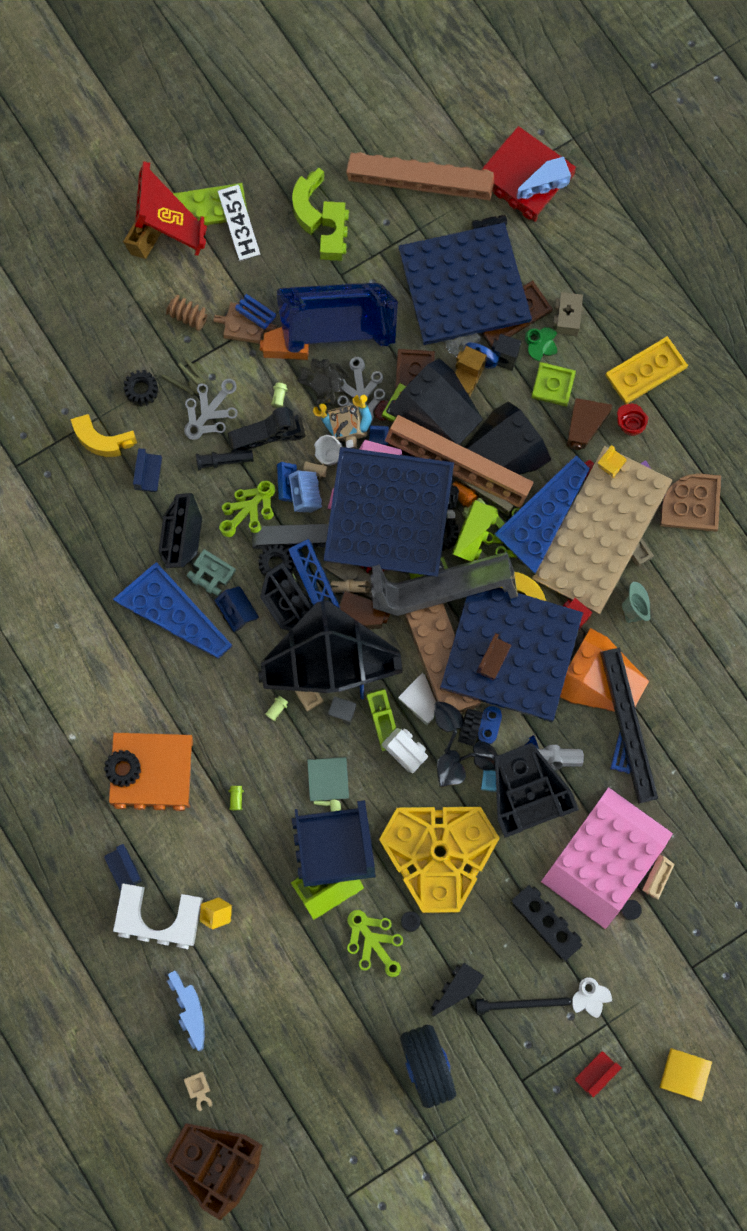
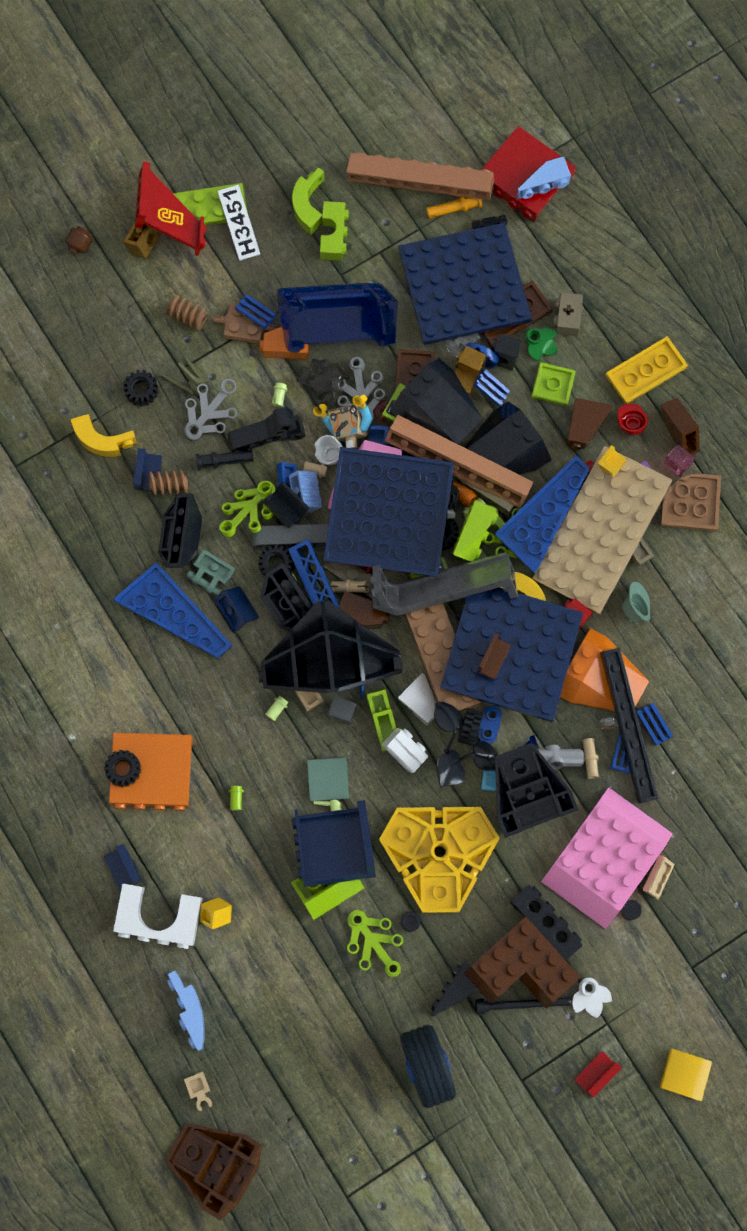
(78, 240): none -> reddish brown head
(168, 482): none -> medium nougat piece
(286, 505): none -> black panel
(462, 203): none -> light orange pin
(498, 401): none -> tile
(527, 957): none -> reddish brown brick
(590, 758): none -> tan pin
(608, 723): none -> clear tile
(662, 738): none -> blue tile
(679, 460): none -> clear pink panel
(681, 425): none -> reddish brown slope

